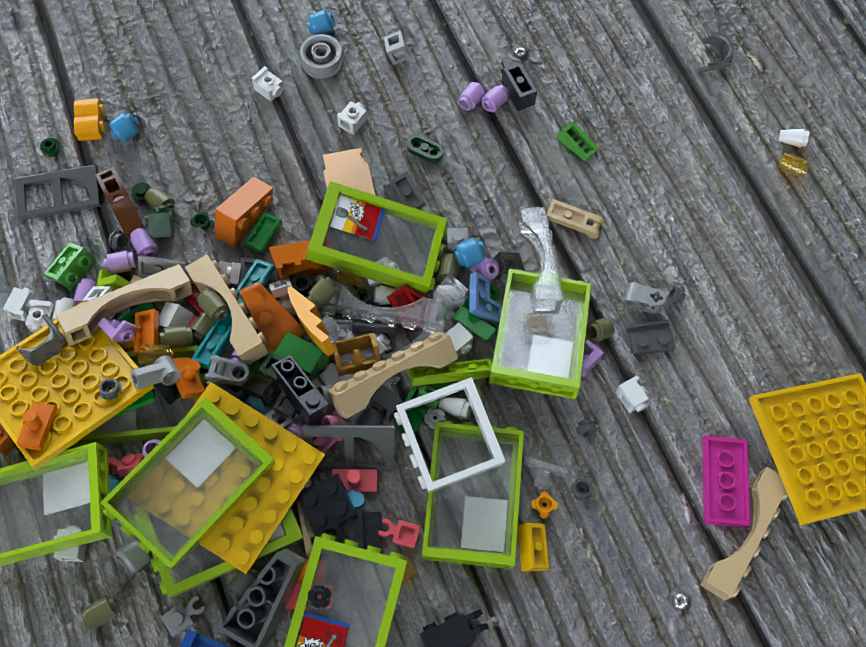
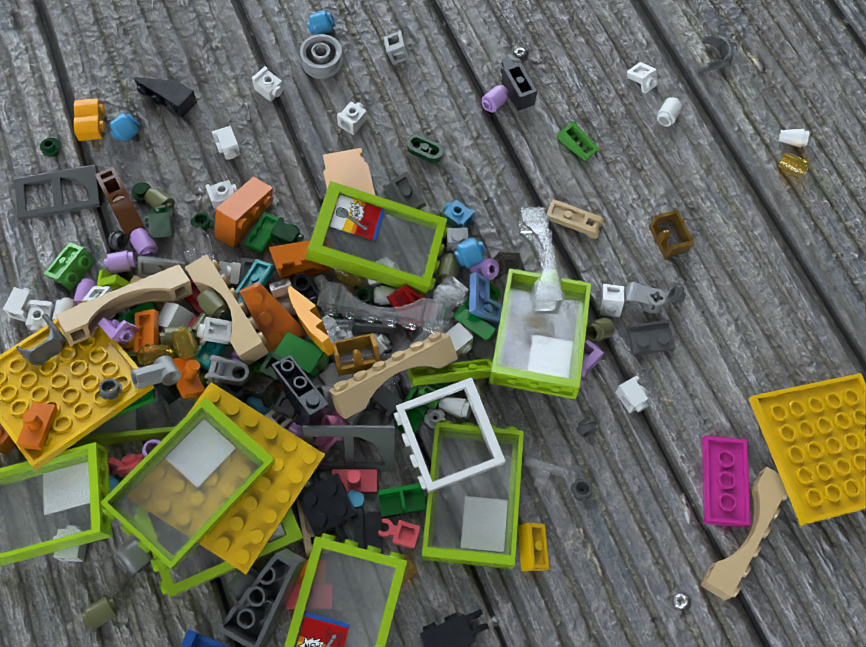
(170, 94): none -> black slope
(180, 617): light grey plate -> none
(185, 344): none -> clear yellow brick
(214, 331): none -> white bracket
(220, 192): none -> white brick
(226, 142): none -> white brick
(285, 233): none -> dark green brick
(322, 292): olive brick -> none
(324, 601): black plate -> none
(401, 500): none -> green panel
(458, 215): none -> dark azure brick
(471, 96): lavender brick -> none
(550, 504): light orange plate -> none
(612, 300): none -> white bracket
(644, 75): none -> white bracket
(669, 111): none -> white brick
(671, 234): none -> pearl gold window

